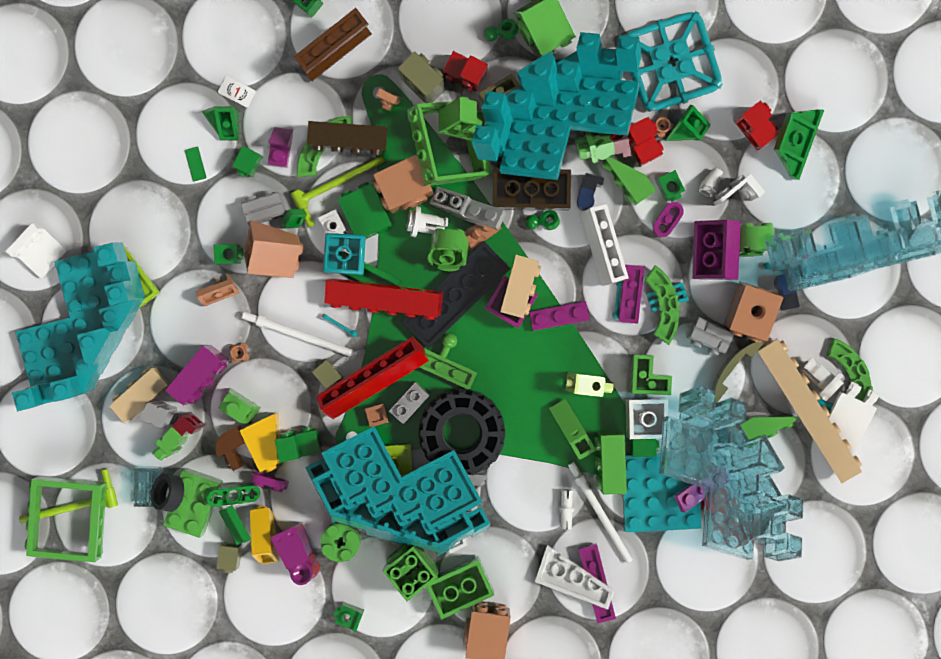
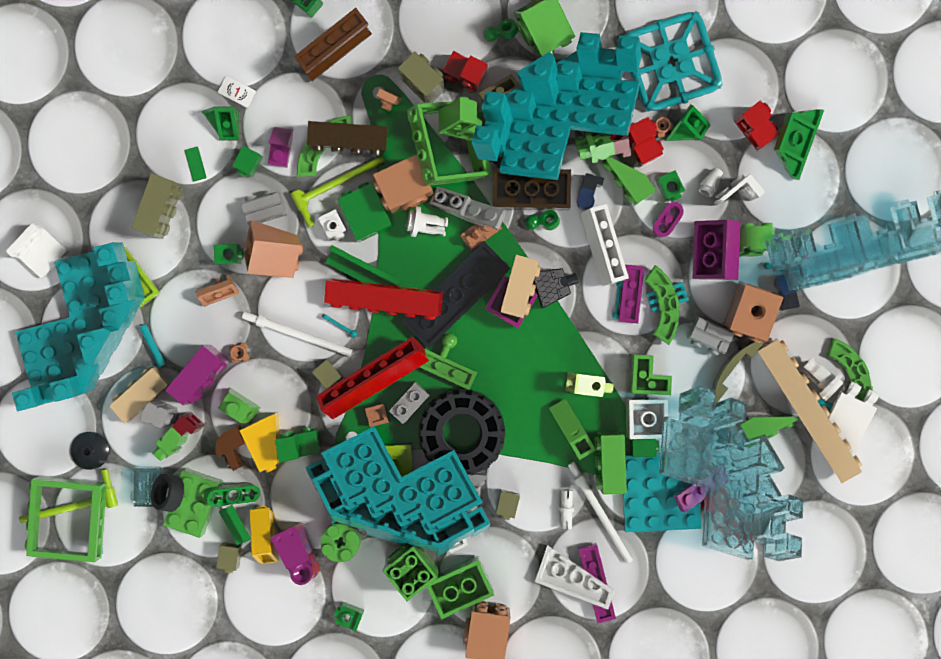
(98, 447): none -> black dish
(152, 346): none -> teal piece
(157, 206): none -> olive brick
(261, 479): magenta plate -> none
(293, 218): green plate -> none
(337, 243): teal brick -> none
(448, 249): bright green brick -> none
(507, 504): none -> olive brick
(553, 286): none -> torso
(559, 316): magenta plate -> none

